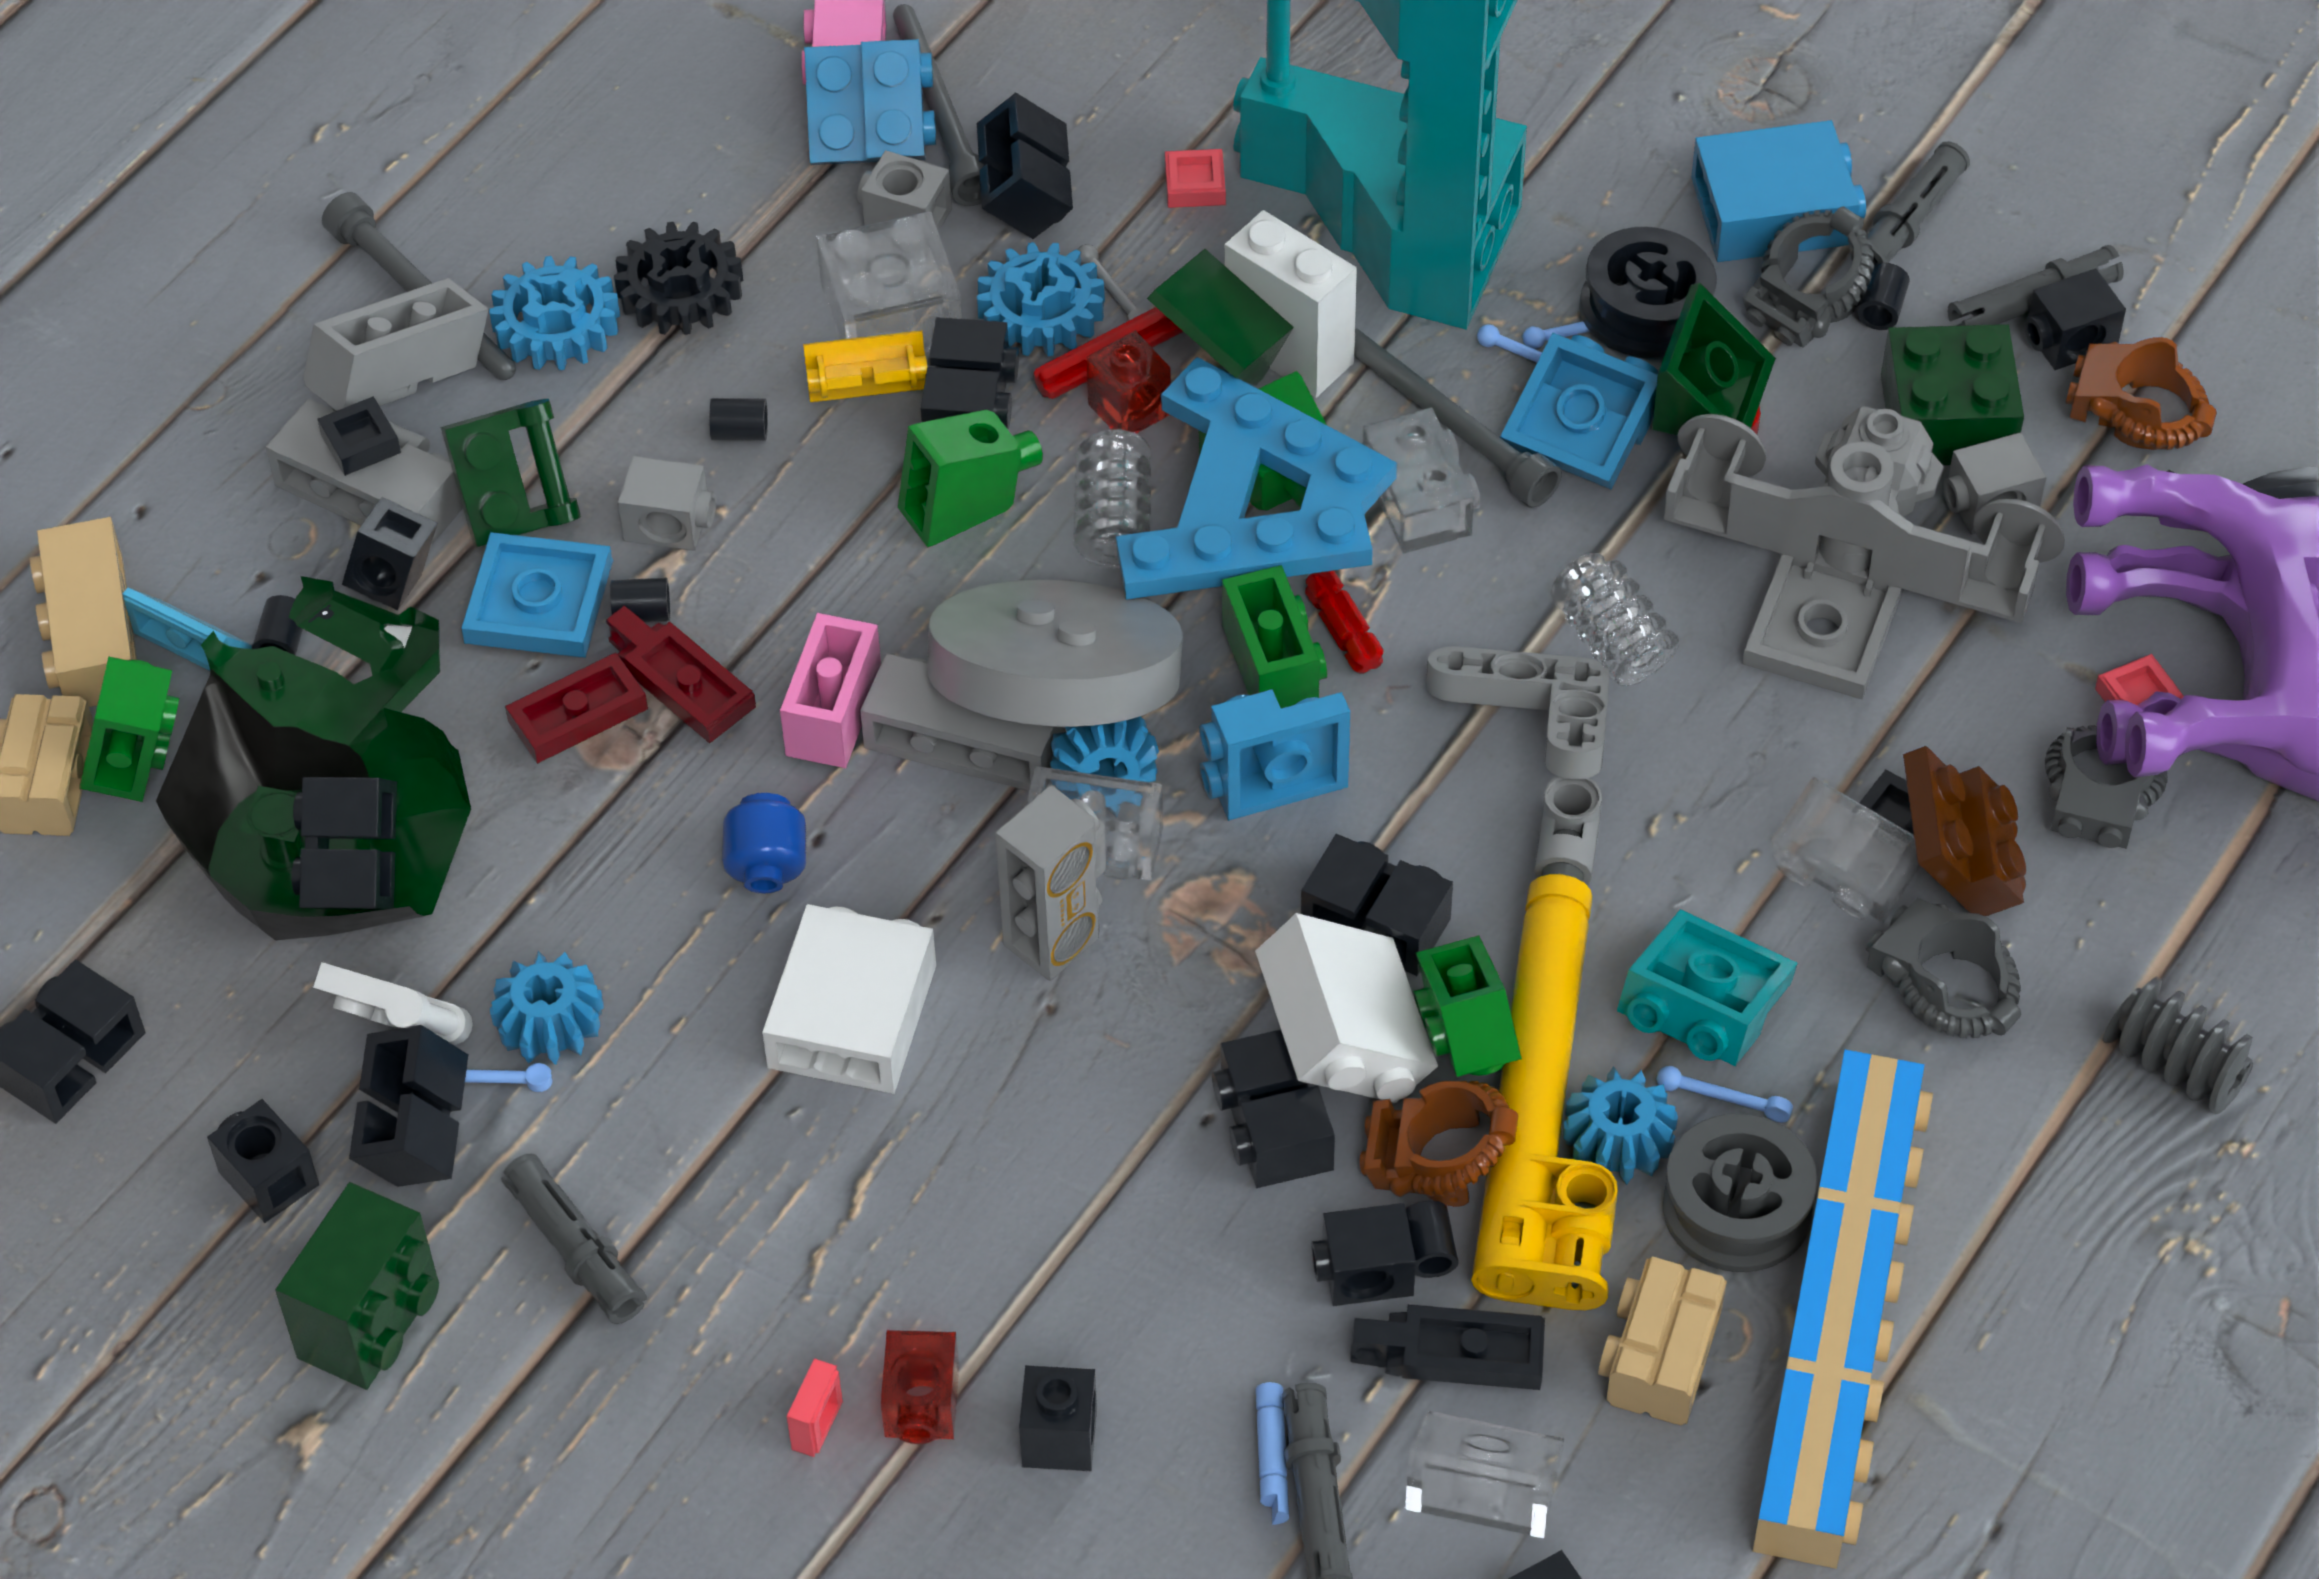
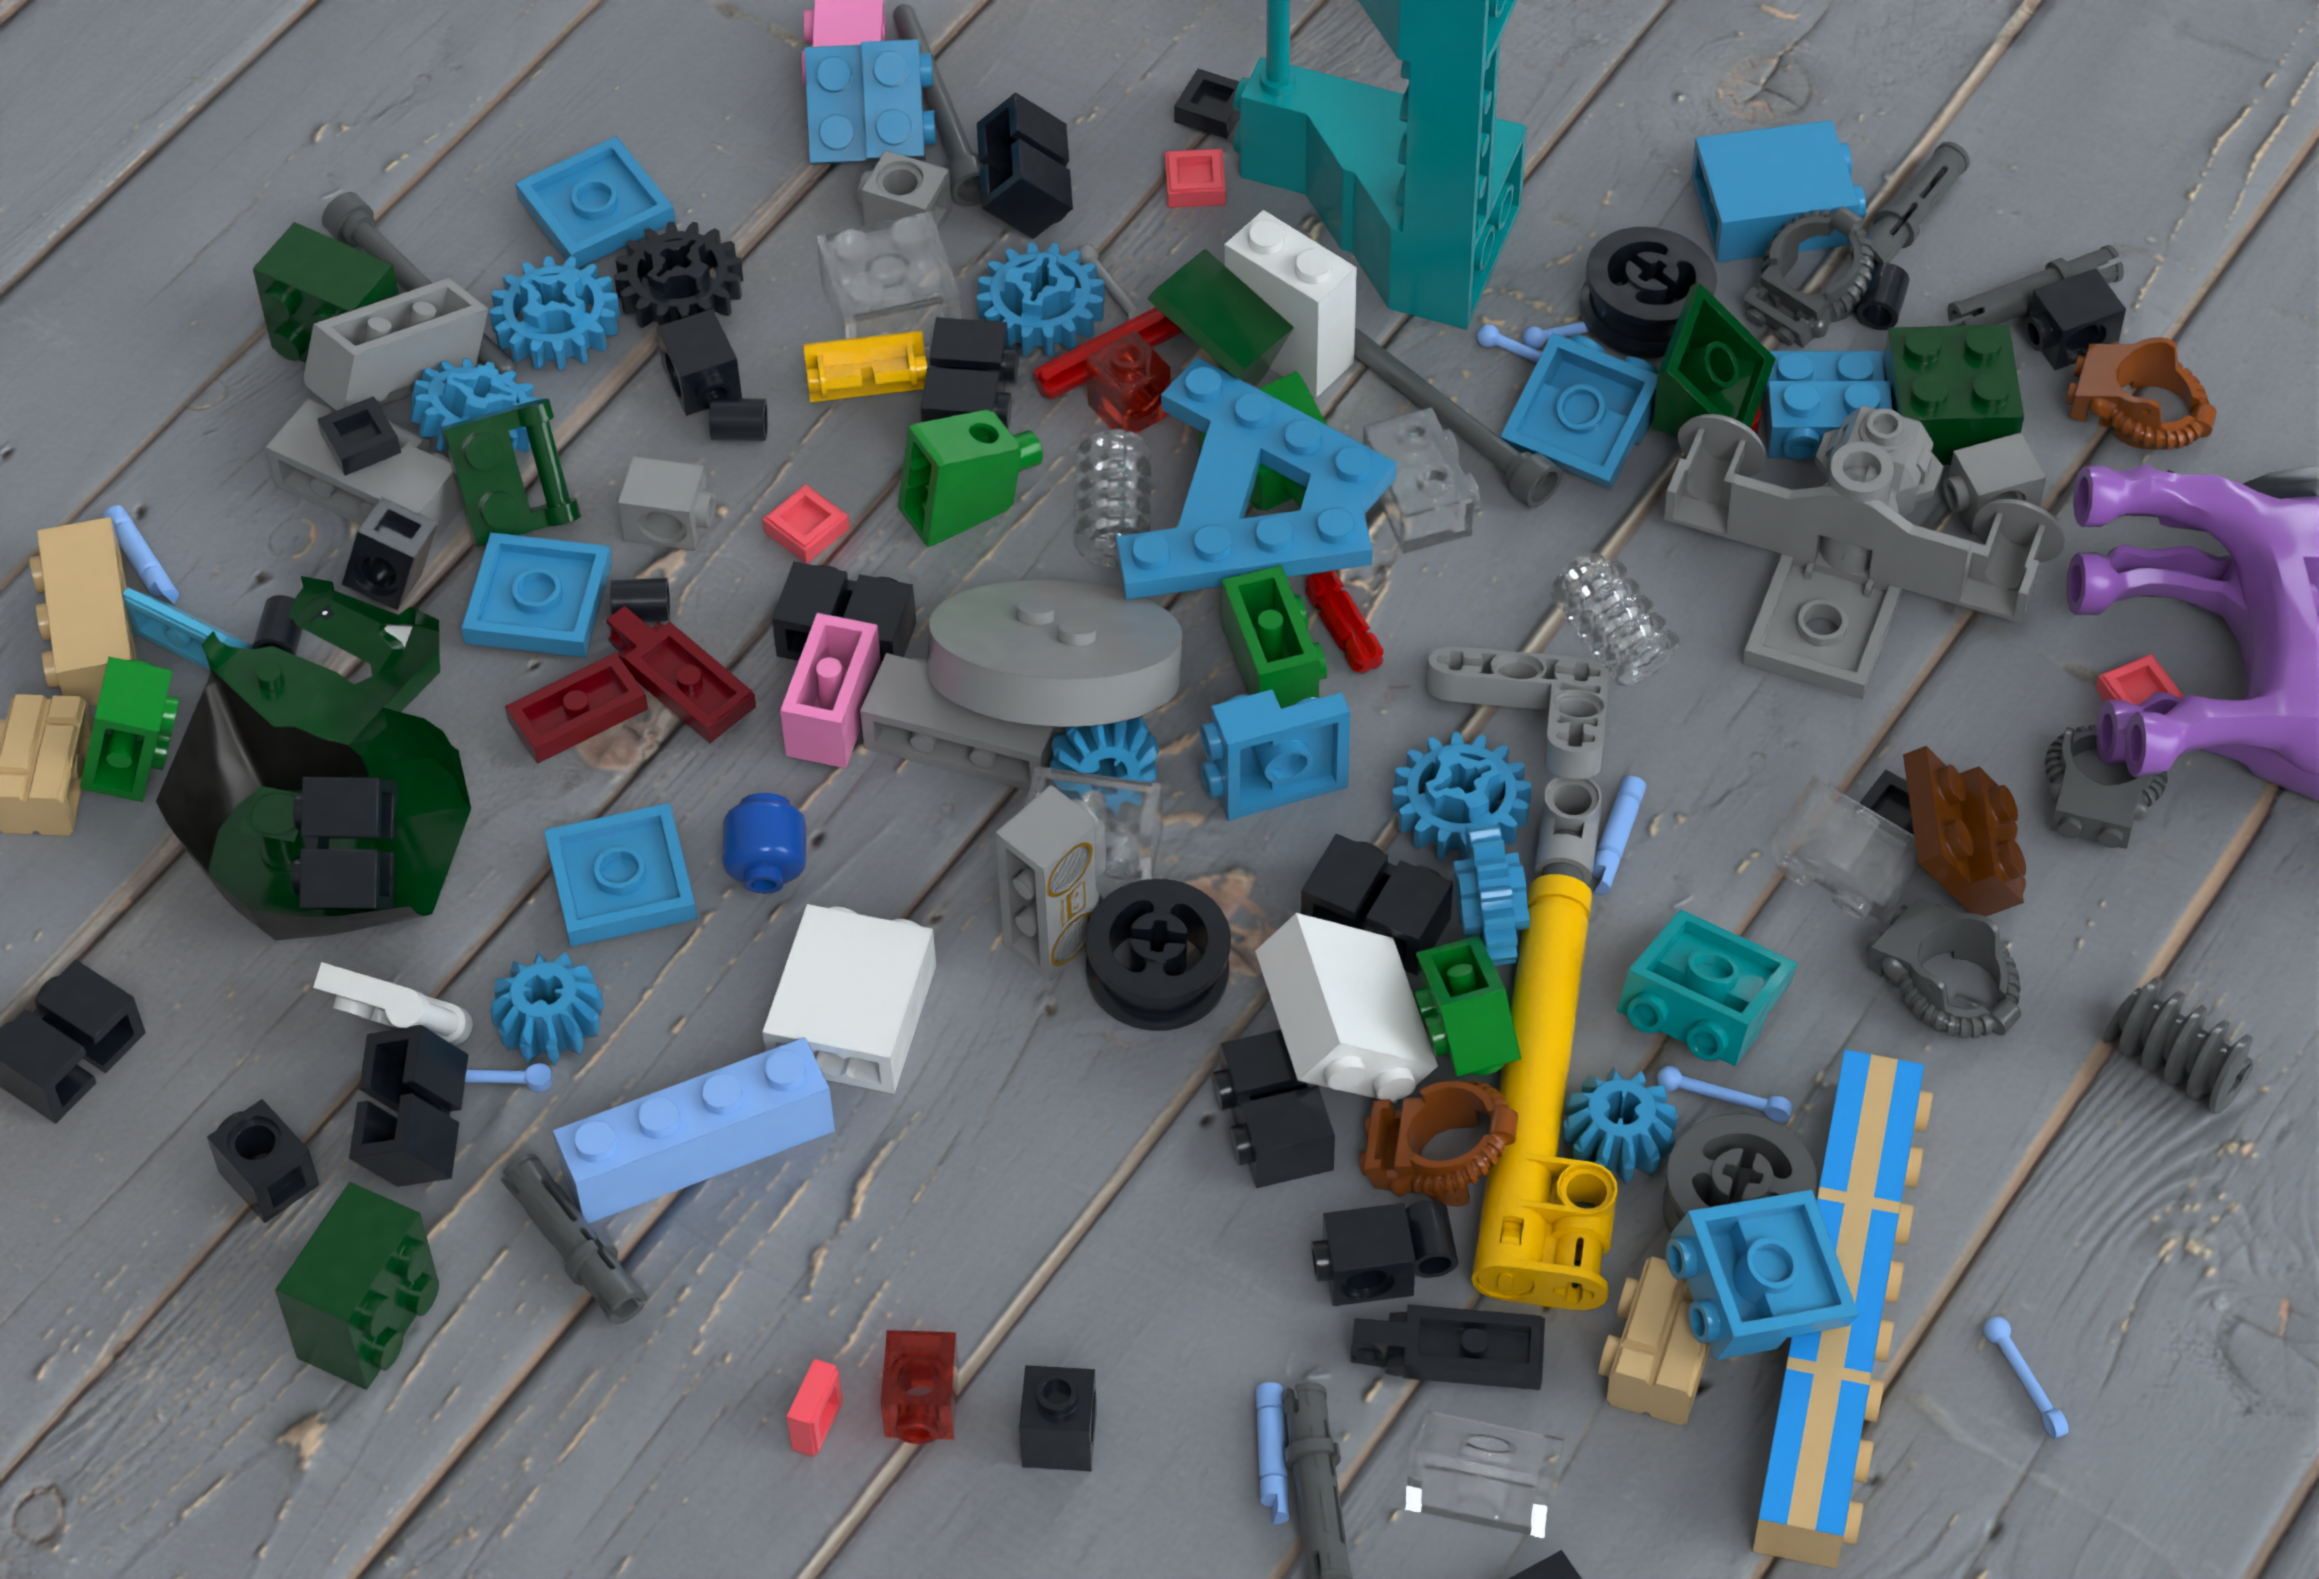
(141, 555): none -> light blue wheel
(312, 280): none -> dark green brick
(466, 393): none -> dark azure gear
(595, 202): none -> dark azure plate
(620, 874): none -> dark azure plate
(694, 1130): none -> light blue brick
(698, 361): none -> black brick
(806, 524): none -> coral tile
(829, 592): none -> black piece
(1159, 921): none -> black wheel
(1208, 104): none -> black plate
(1461, 793): none -> dark azure gear
(1491, 893): none -> dark azure gear
(1617, 832): none -> light blue wheel
(1759, 1273): none -> dark azure plate
(1815, 393): none -> dark azure plate
(1998, 1331): none -> light blue hinge

